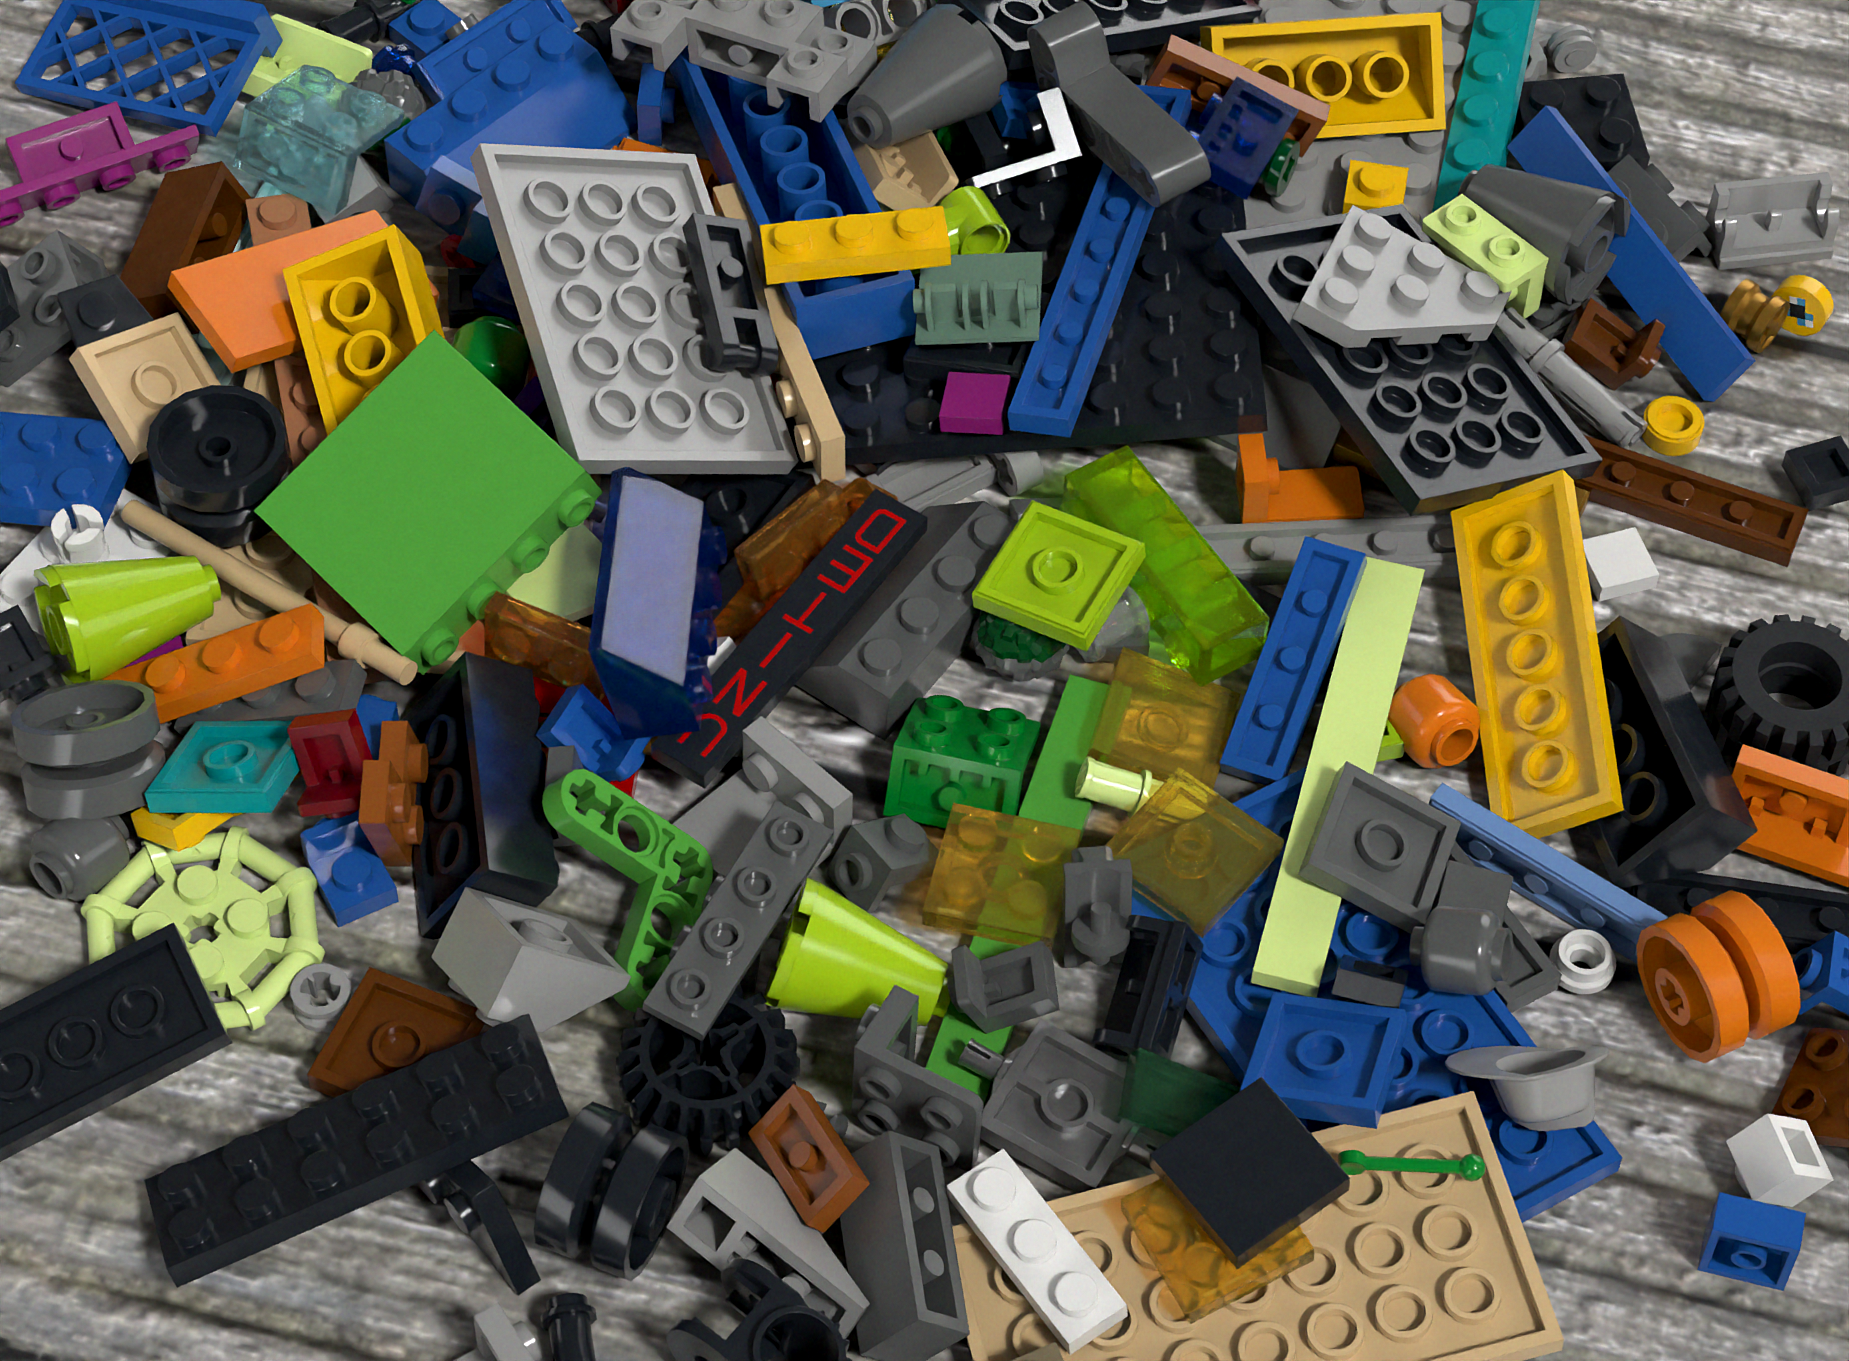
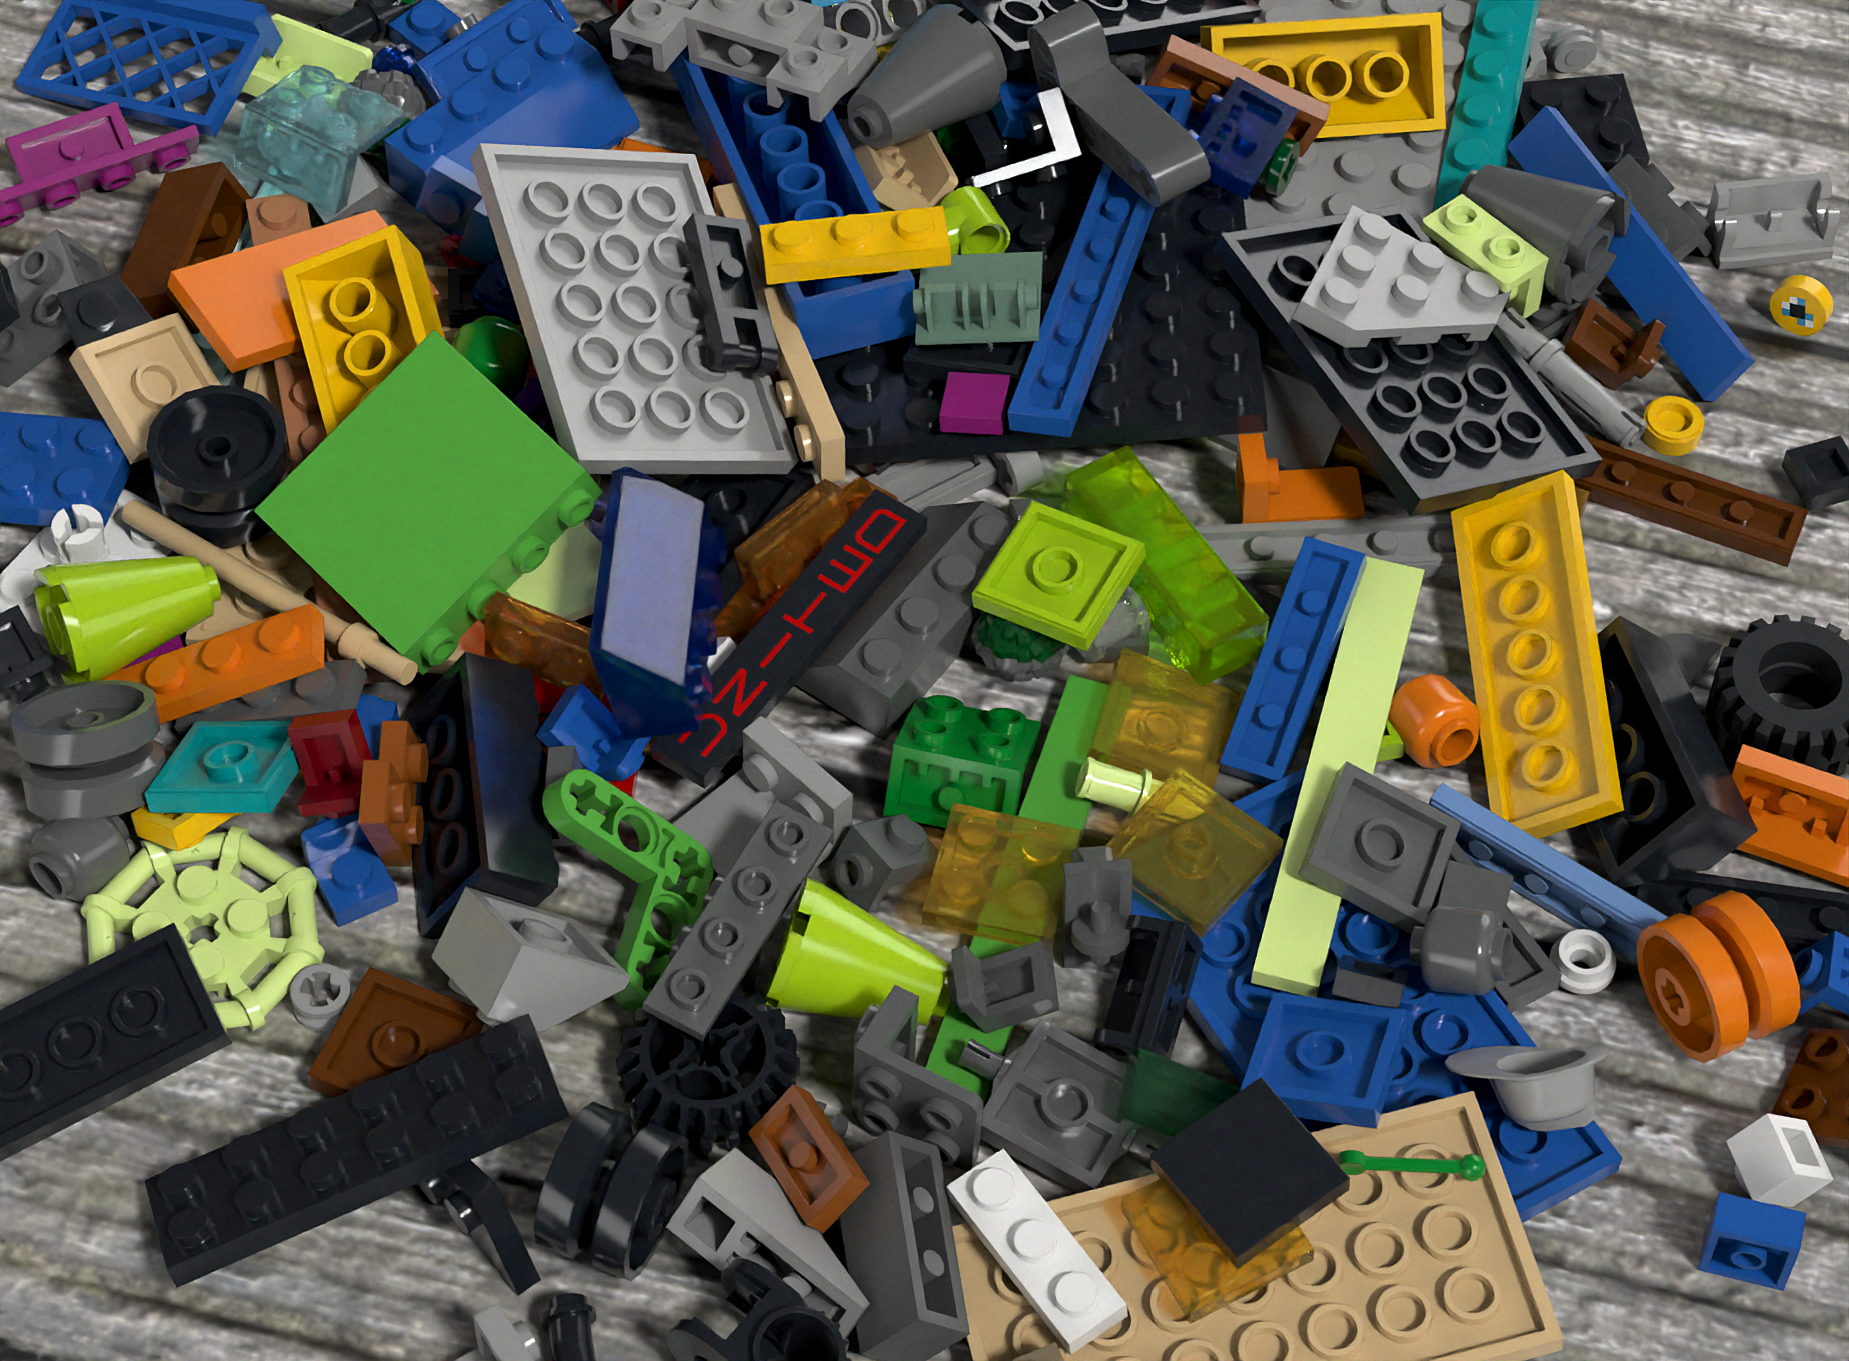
(654, 105): blue plate -> none
(1374, 185): yellow plate -> none
(1619, 564): white tile -> none
(1754, 315): pearl gold wheel -> none

